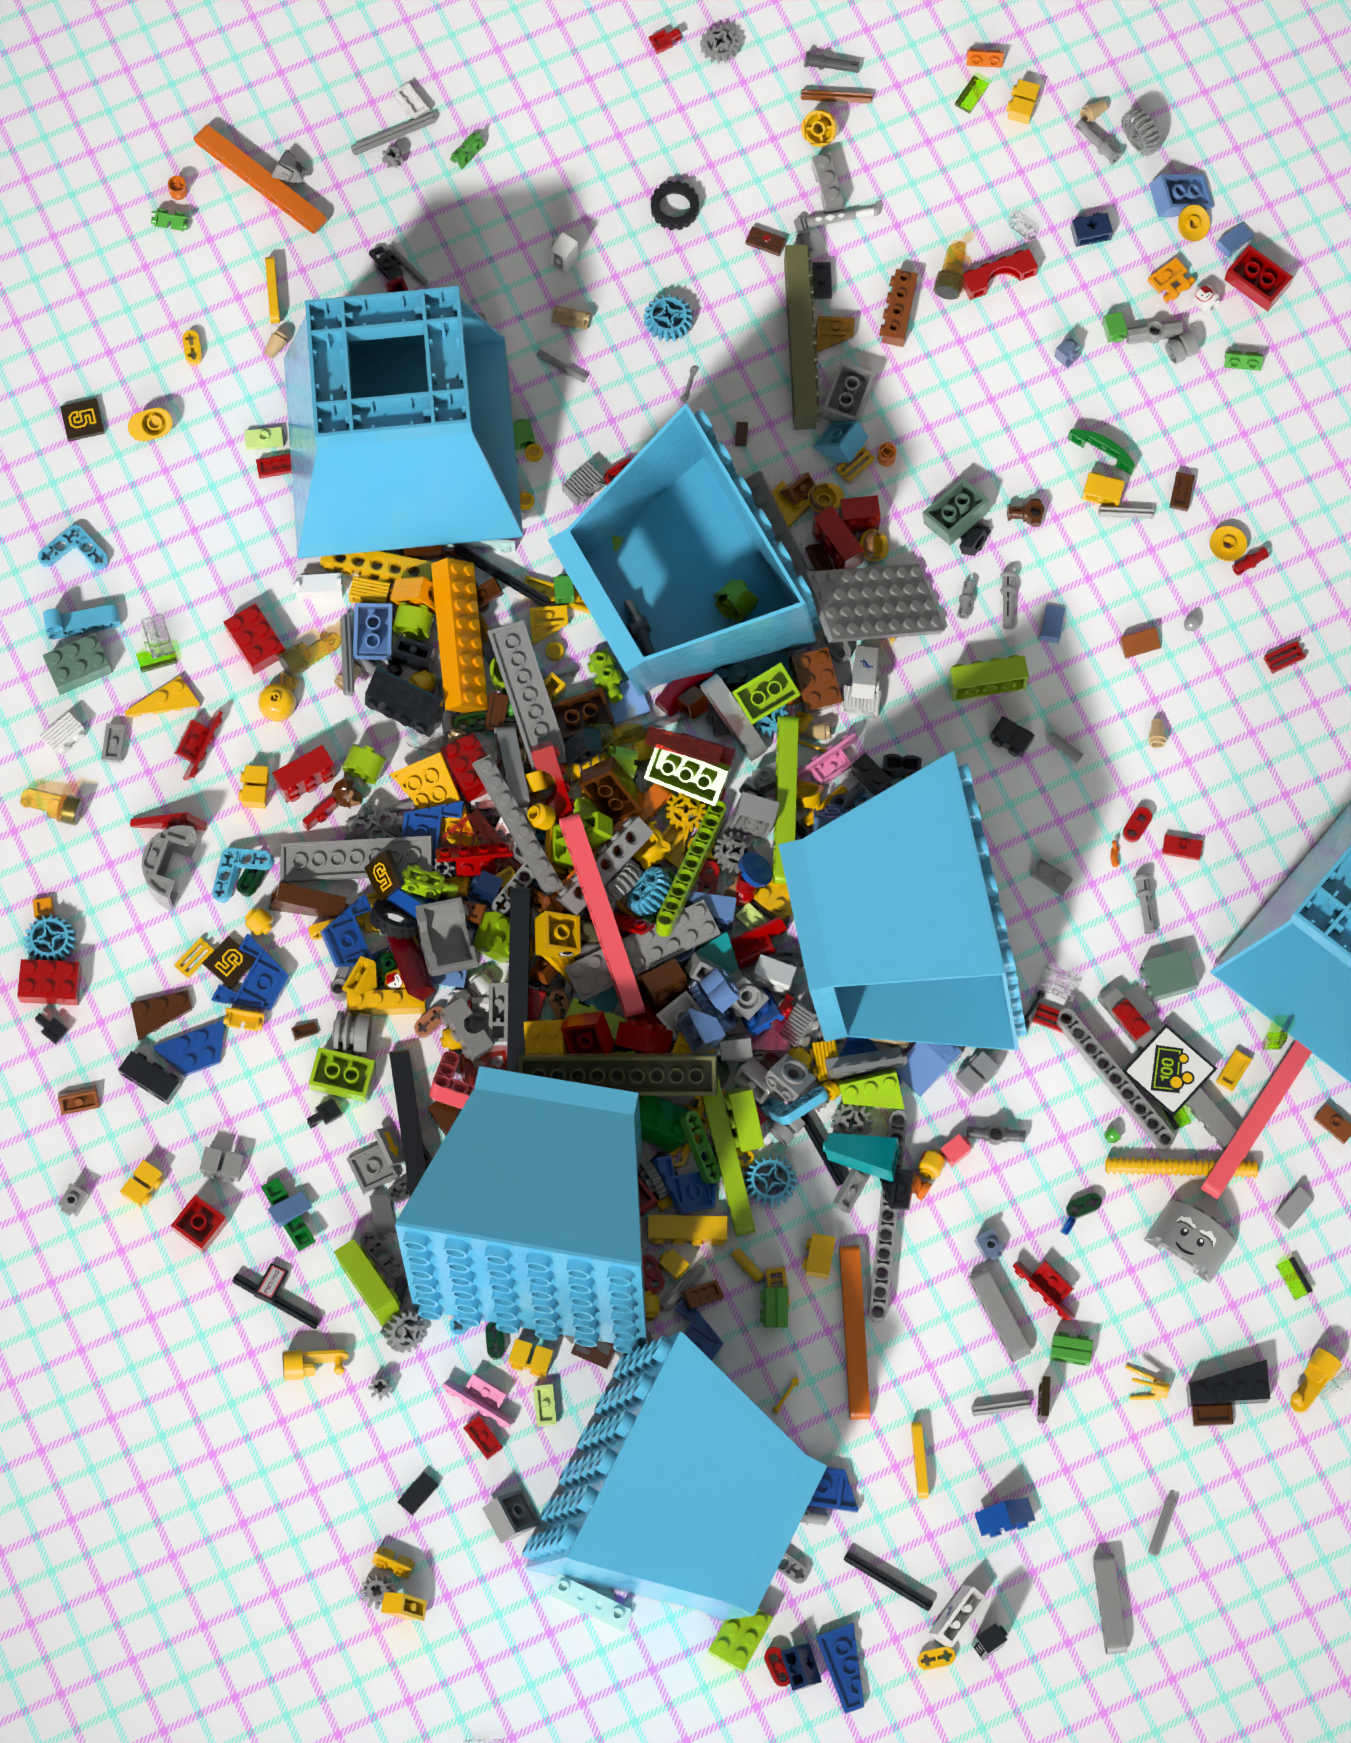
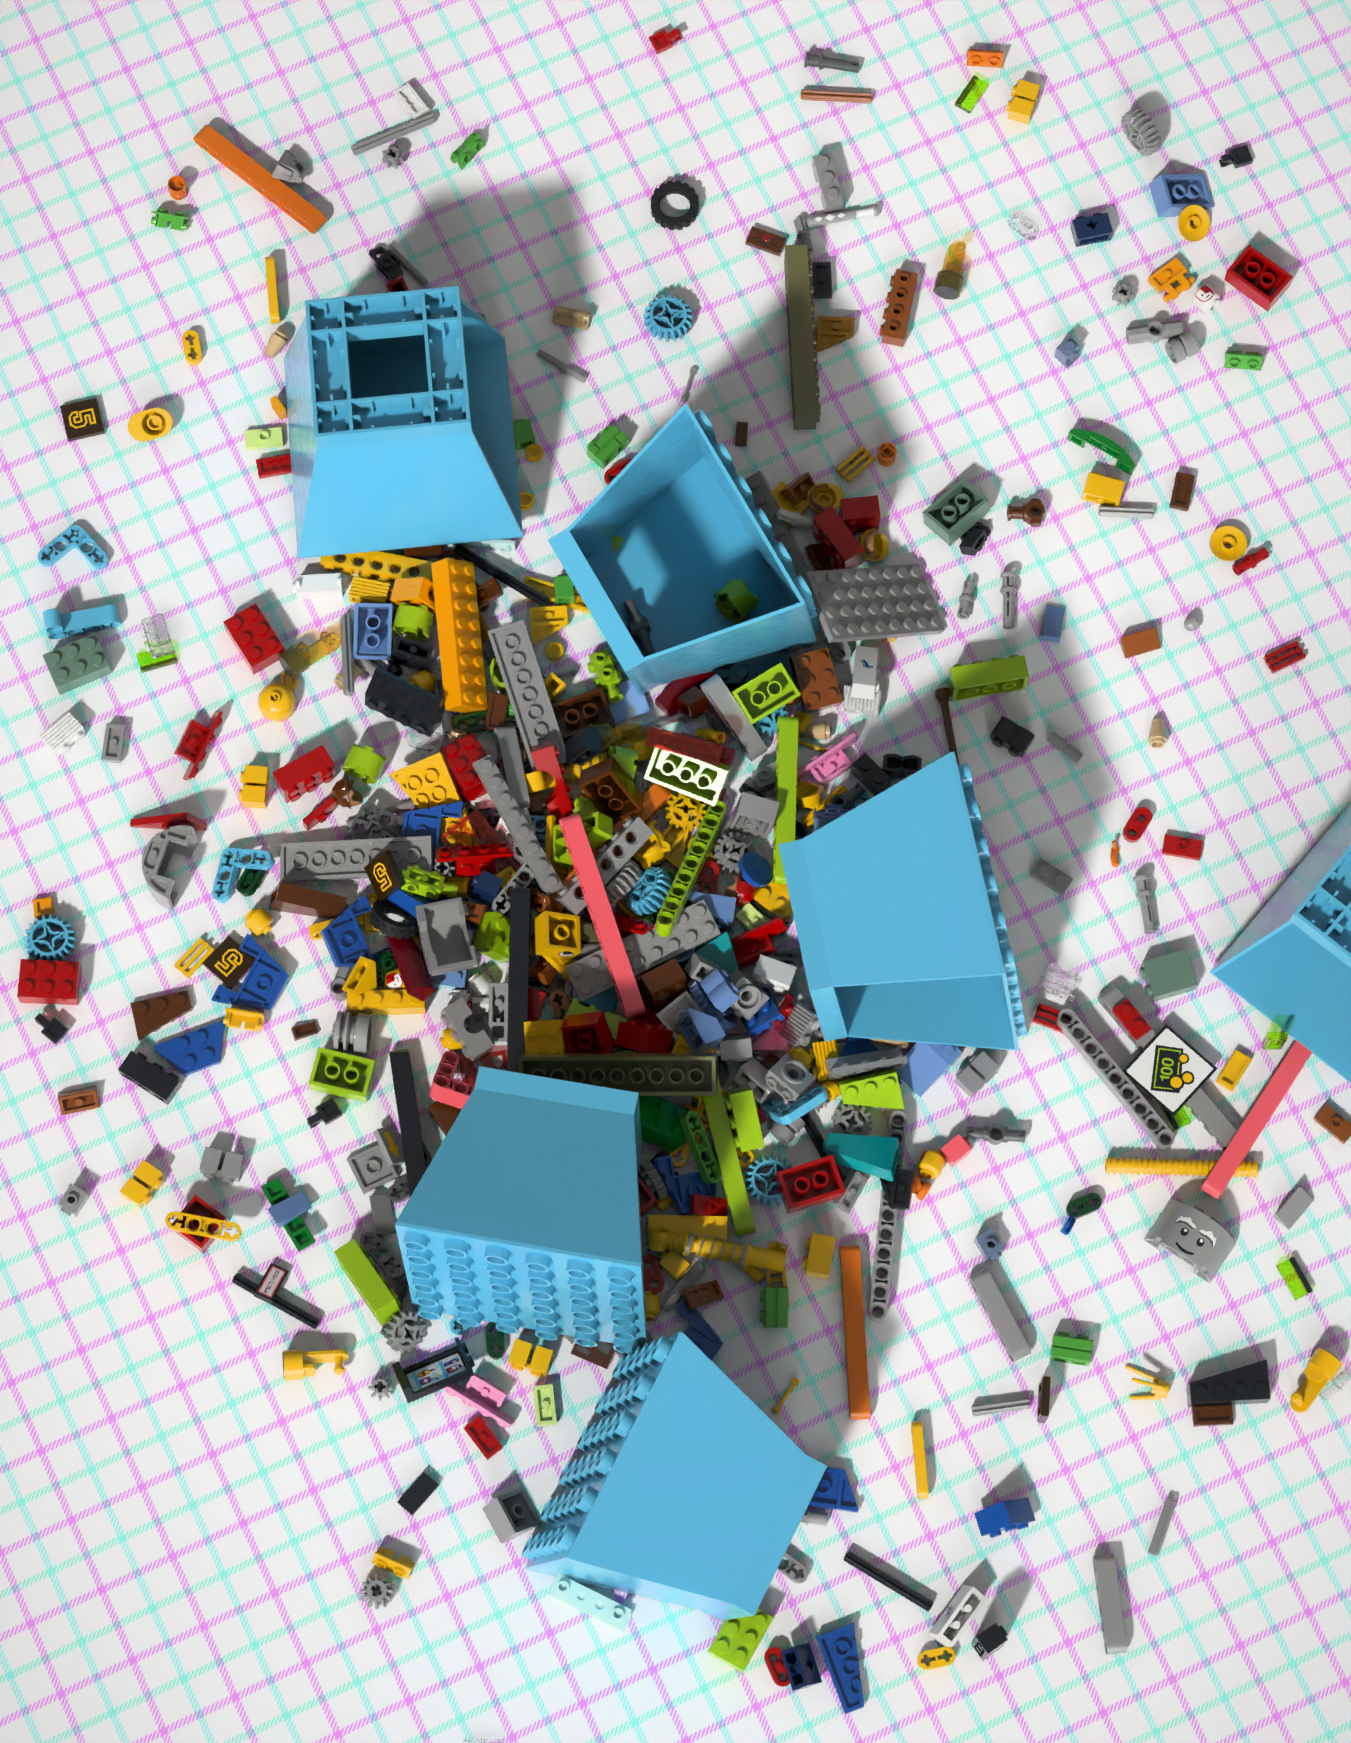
(63, 807): clear yellow piece -> none
(170, 697): yellow wing -> none
(202, 1230): none -> yellow beam
(278, 407): none -> light orange tile
(404, 1606): yellow brick -> none
(426, 1018): nougat beam -> none
(435, 1372): none -> black panel
(541, 816): yellow head -> none
(564, 252): white brick -> none
(583, 484): light grey brick -> none
(607, 446): none -> bright green brick
(707, 1206): none -> red plate
(710, 735): none -> yellow axle
(720, 50): light grey gear -> none
(742, 1254): none -> yellow piece
(794, 518): none -> white axle
(810, 1184): none -> red brick
(819, 128): yellow cylinder -> none
(841, 441): medium azure slope -> none
(848, 393): light grey brick -> none
(943, 695): none -> reddish brown piece
(1020, 265): red arch -> none
(1040, 994): black hinge -> none
(1049, 1284): red bracket -> none
(1093, 110): tan cone -> none
(1104, 146): light grey pin -> none
(1112, 1135): bright green hinge -> none
(1115, 327): bright green brick -> none
(1122, 294): none -> light grey gear
(1234, 240): medium blue slope -> none
(1238, 157): none -> black plate

